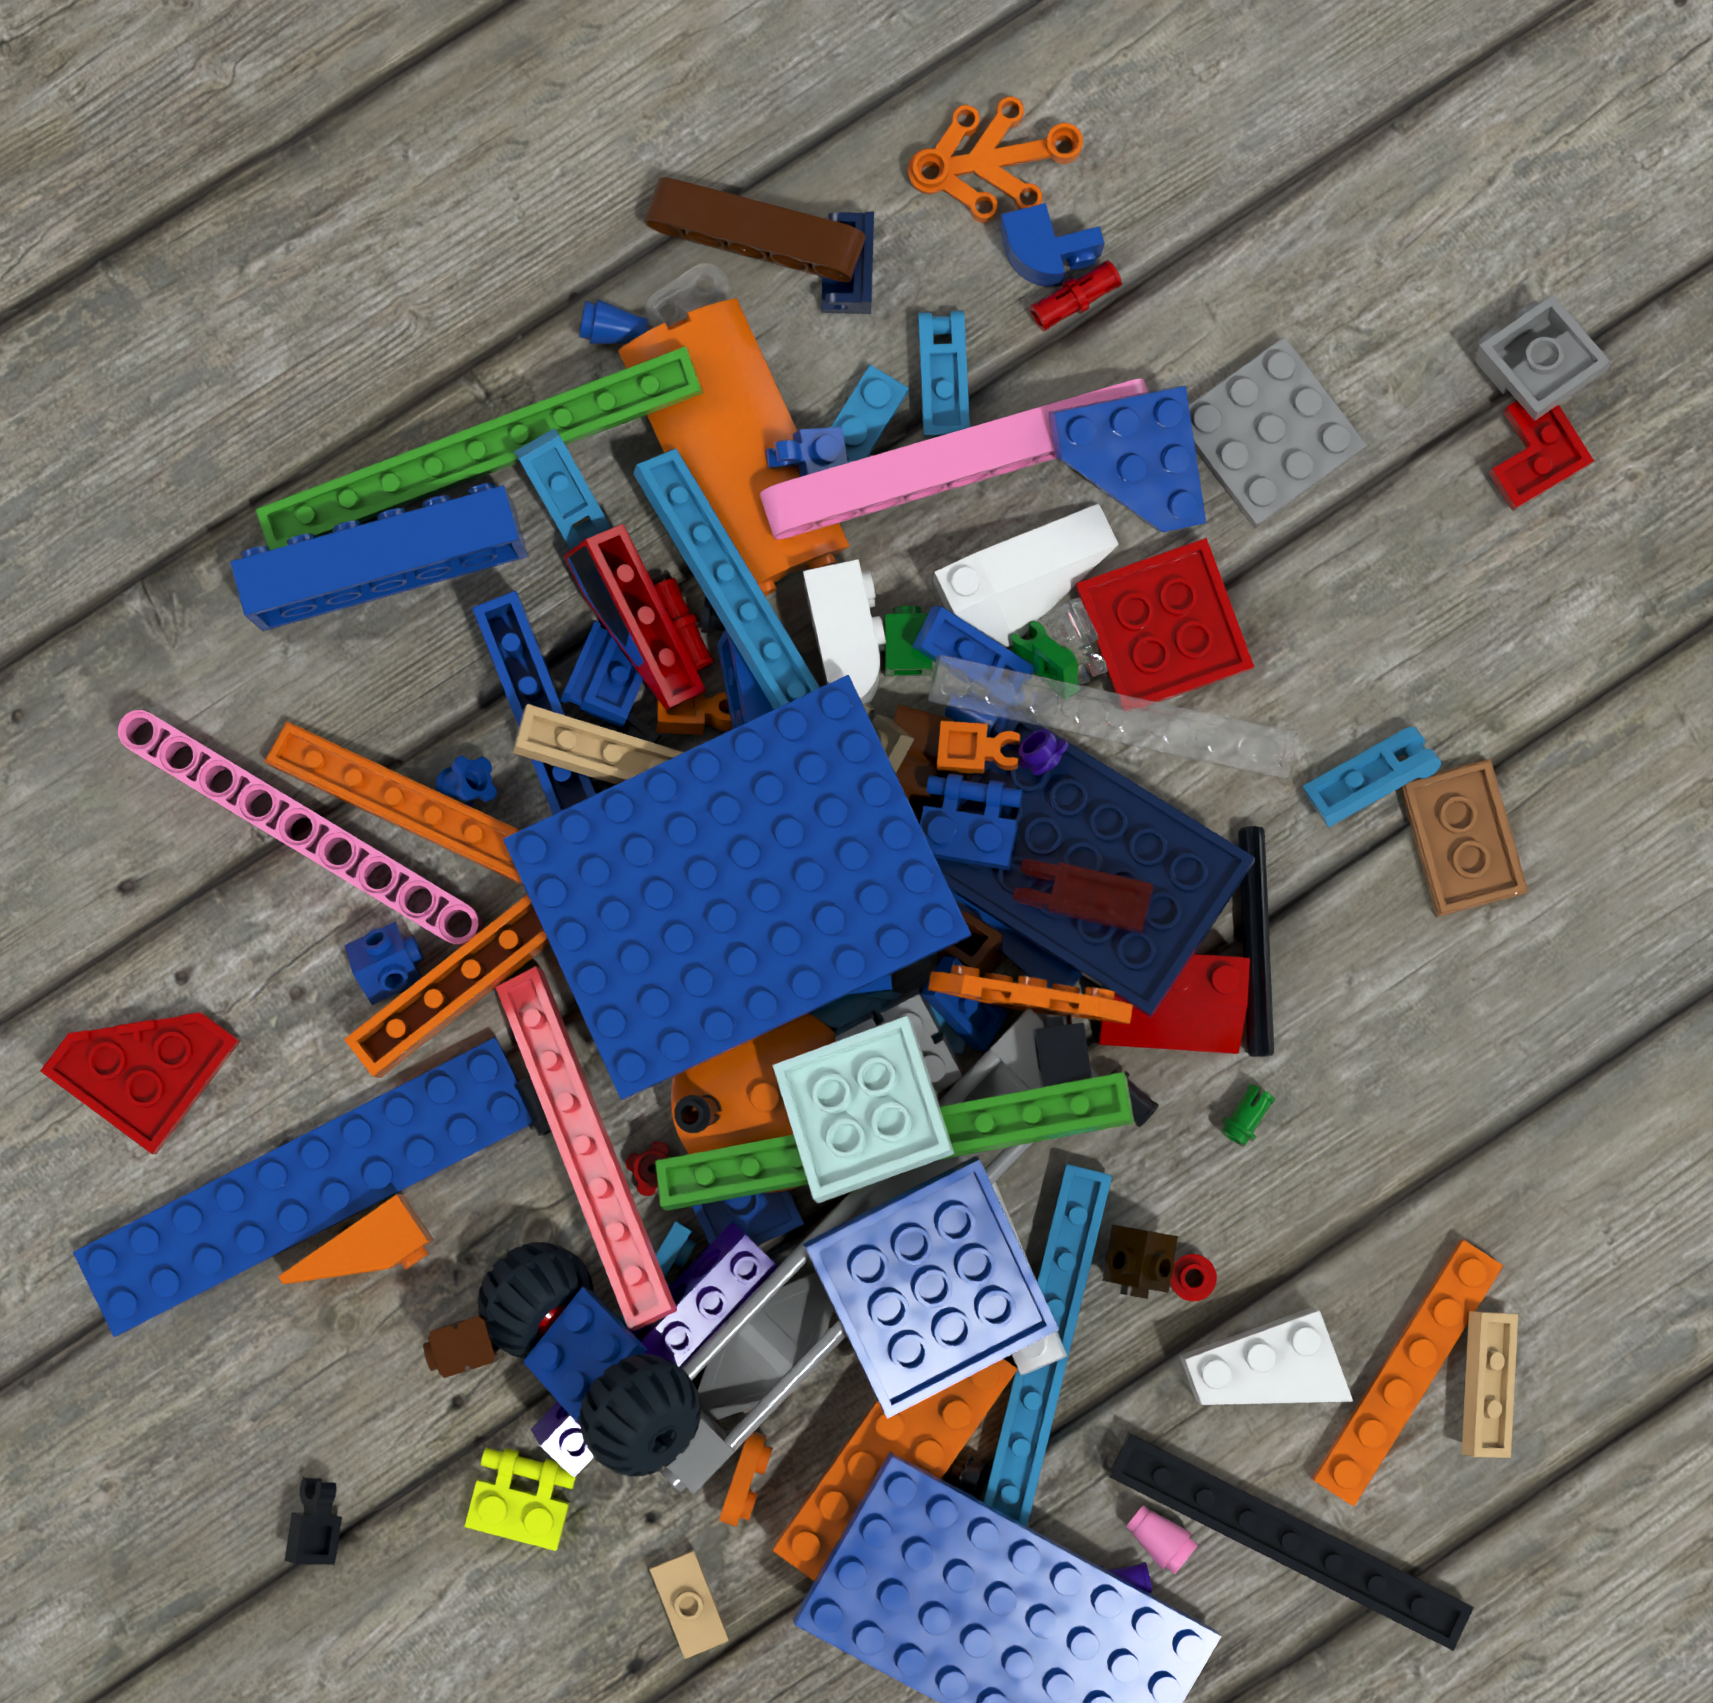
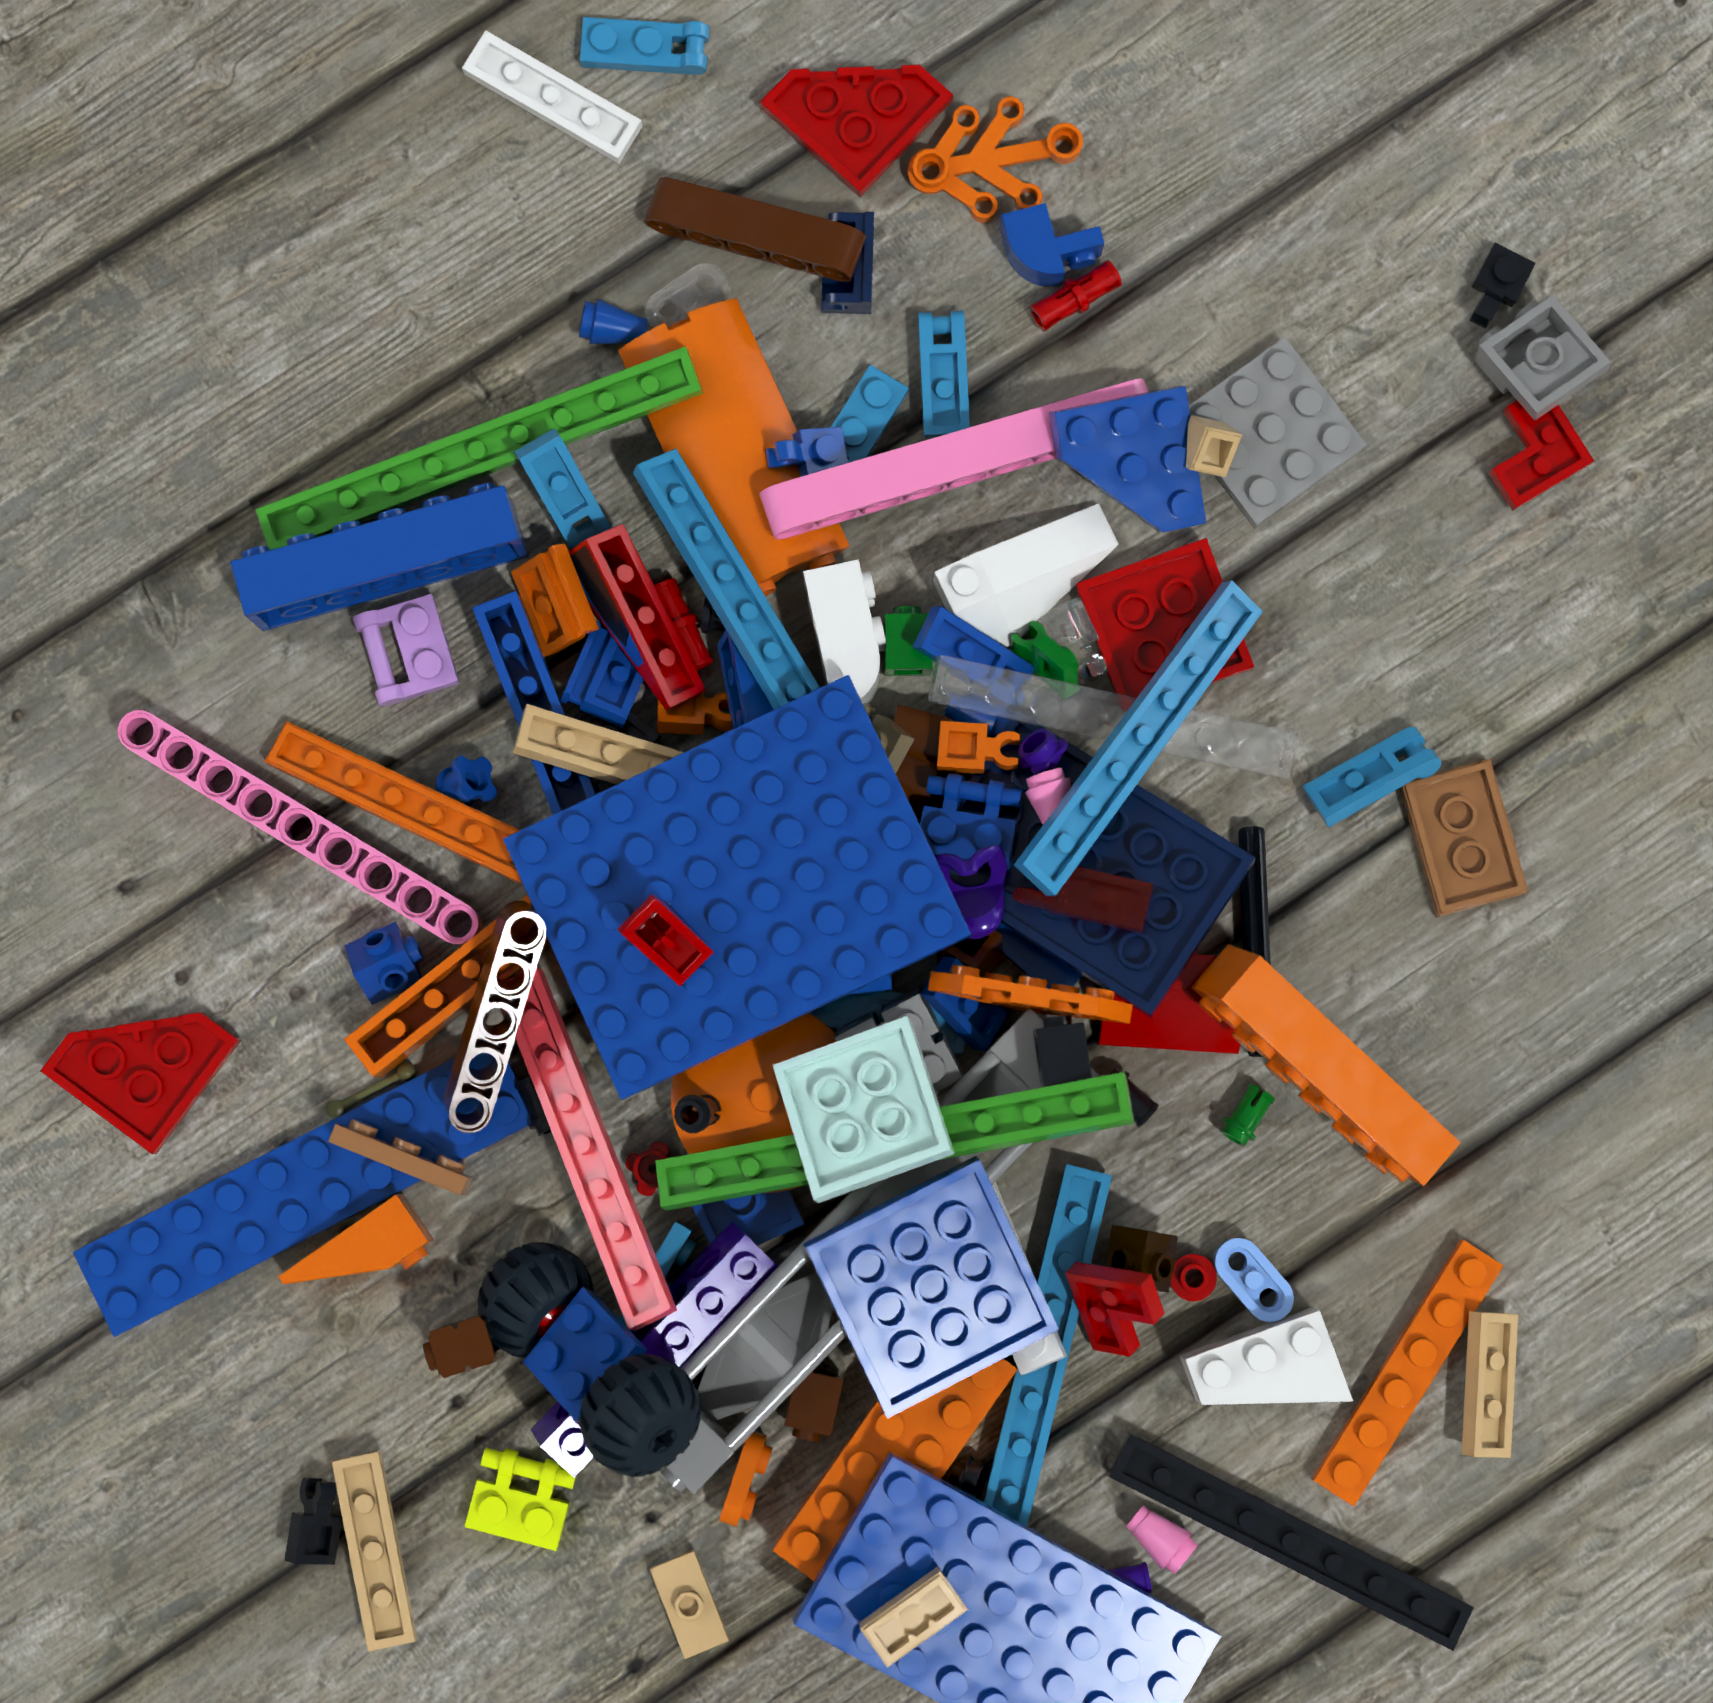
(337, 1108): none -> olive hinge
(374, 1550): none -> tan plate
(402, 1156): none -> medium nougat plate
(421, 647): none -> lavender plate
(497, 1038): none -> beam
(552, 97): none -> white plate
(554, 600): none -> orange plate
(643, 45): none -> dark azure plate
(665, 939): none -> red slope
(814, 1405): none -> reddish brown brick
(857, 116): none -> red plate
(912, 1616): none -> tan plate
(982, 903): none -> dark purple piece
(1047, 791): none -> bright pink cone
(1110, 1302): none -> red plate
(1138, 739): none -> dark azure plate
(1210, 446): none -> tan slope
(1253, 1279): none -> light blue plate
(1324, 1065): none -> orange brick
(1499, 281): none -> black plate

